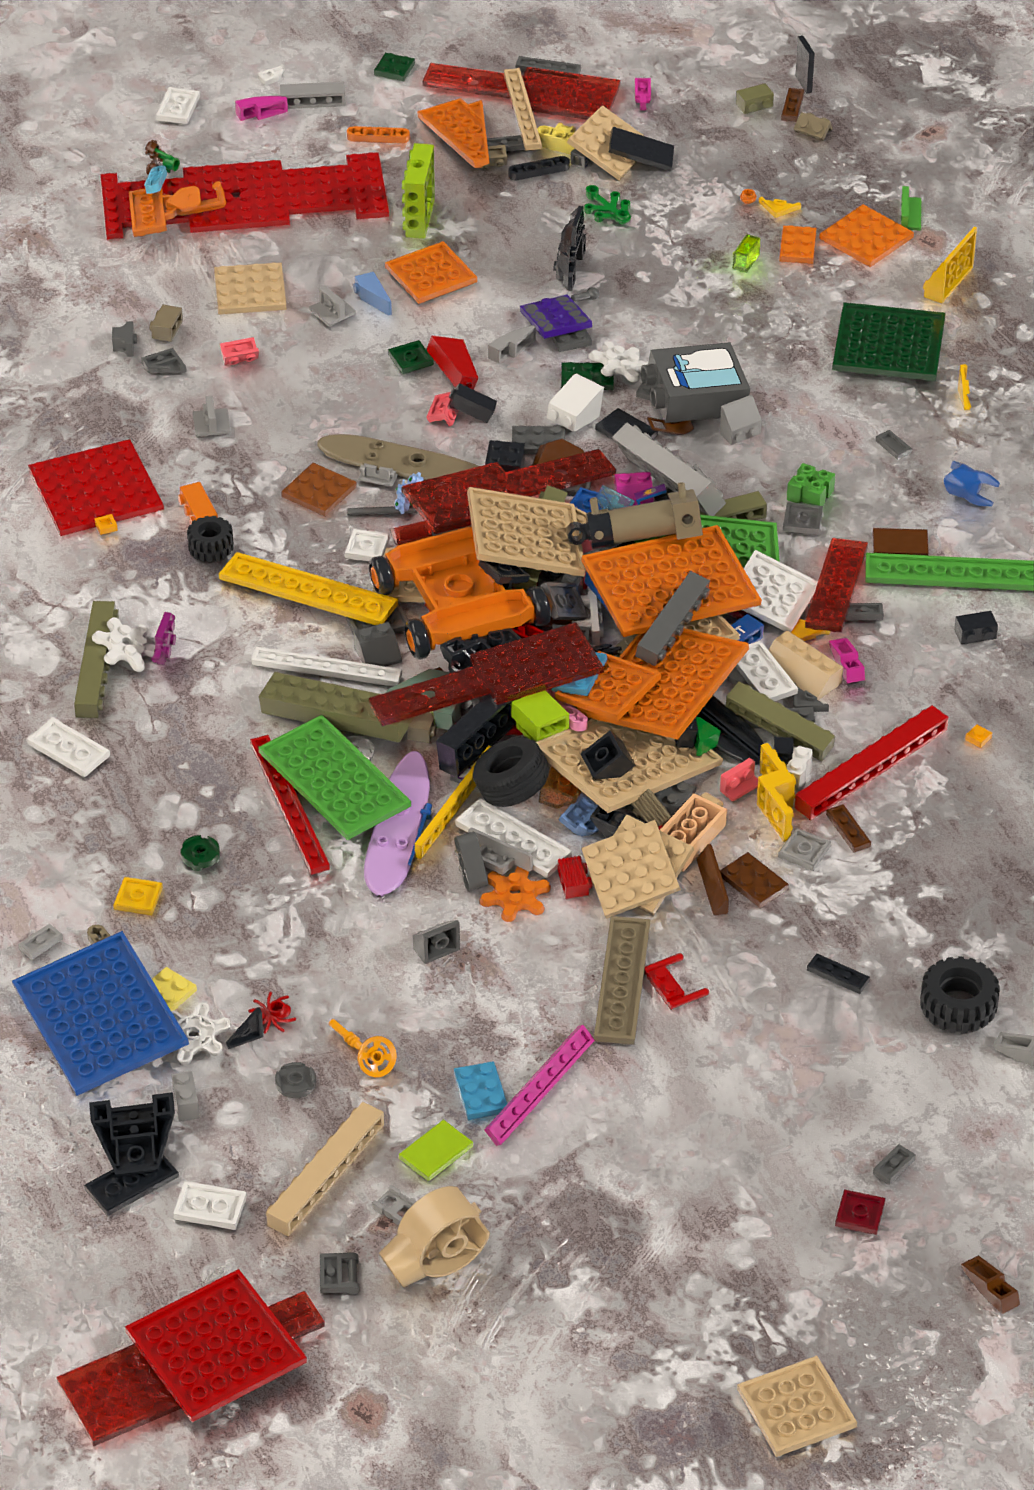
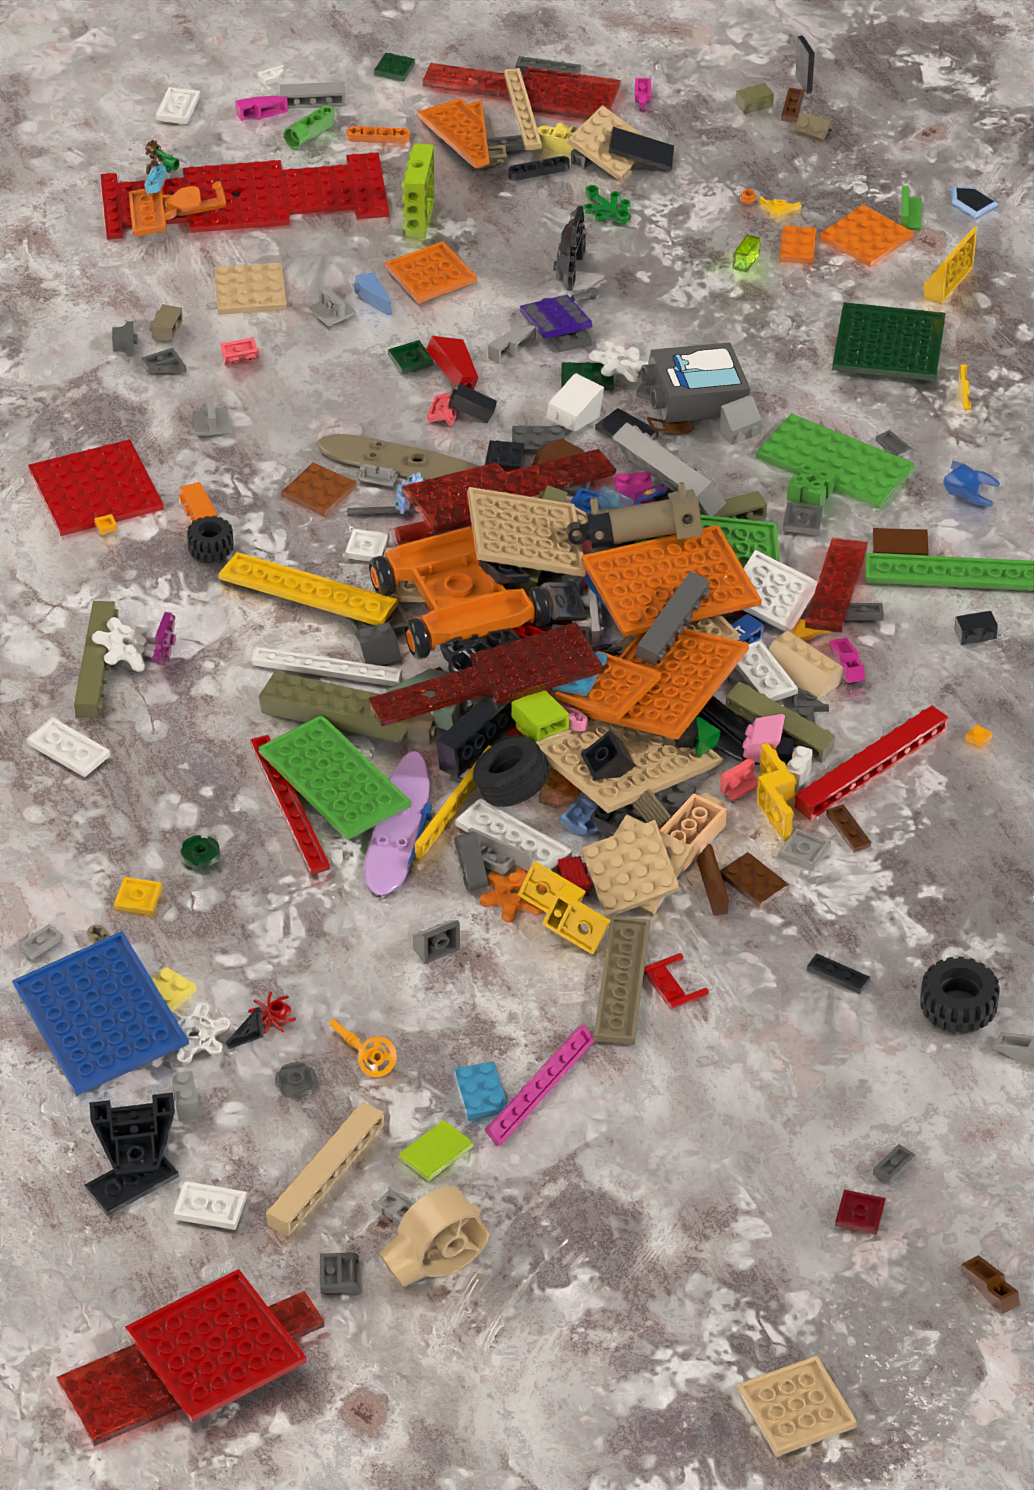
(309, 127): none -> bright green beam
(564, 908): none -> yellow bracket
(762, 731): none -> bright pink slope
(858, 467): none -> bright green plate
(971, 201): none -> tile

